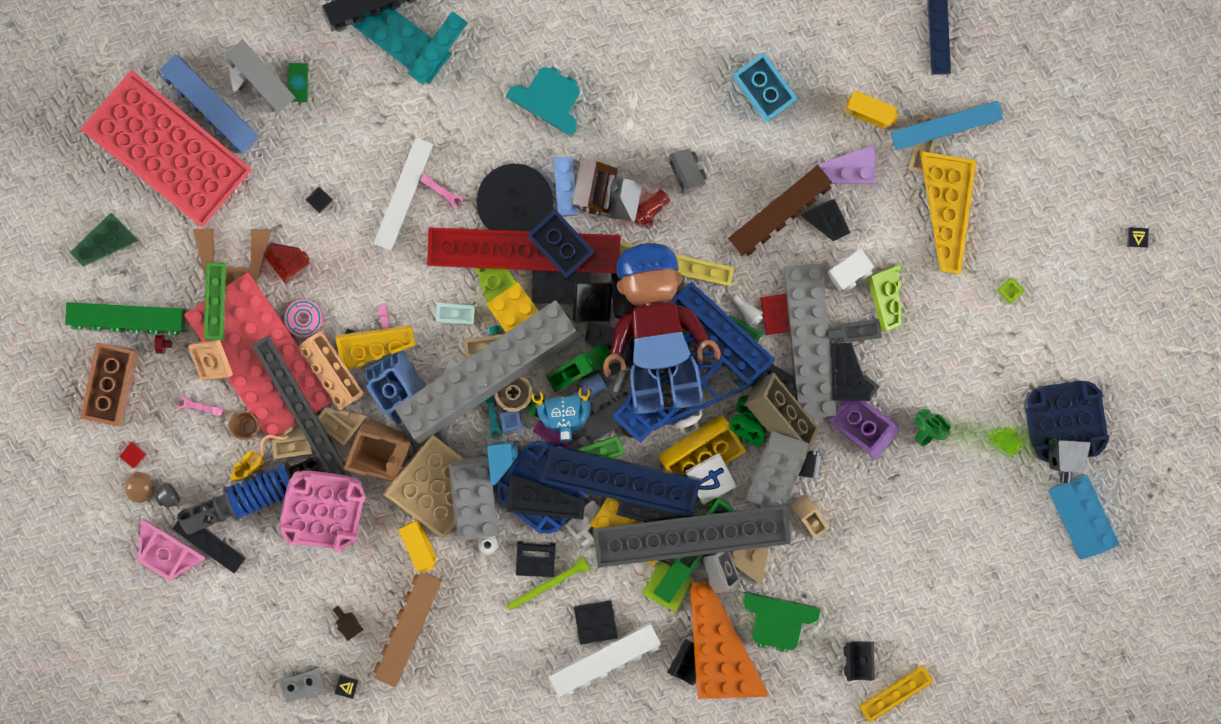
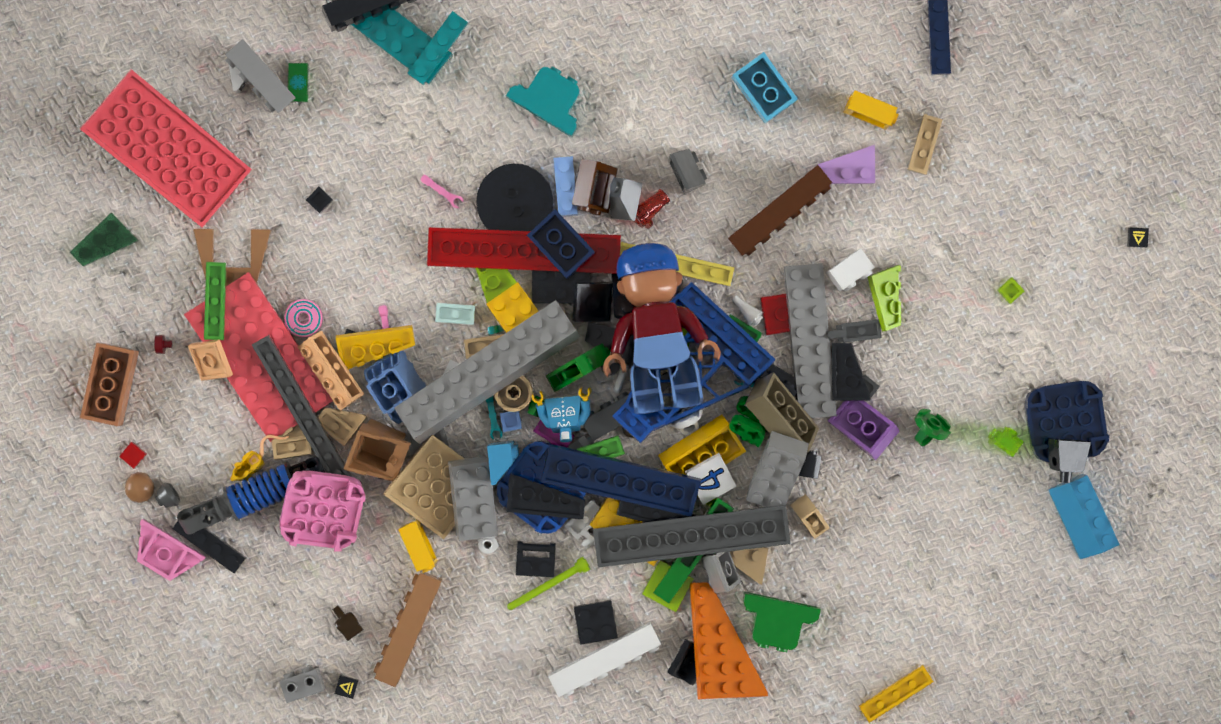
(127, 317): green brick -> none
(200, 407): bright pink piece -> none
(209, 103): medium blue brick -> none
(244, 425): medium nougat hair -> none
(287, 261): clear red slope -> none
(403, 194): white tile -> none
(593, 381): light blue piece -> none
(828, 220): black wing -> none
(859, 660): black bracket -> none
(946, 125): dark azure tile -> none
(949, 199): yellow wing -> none

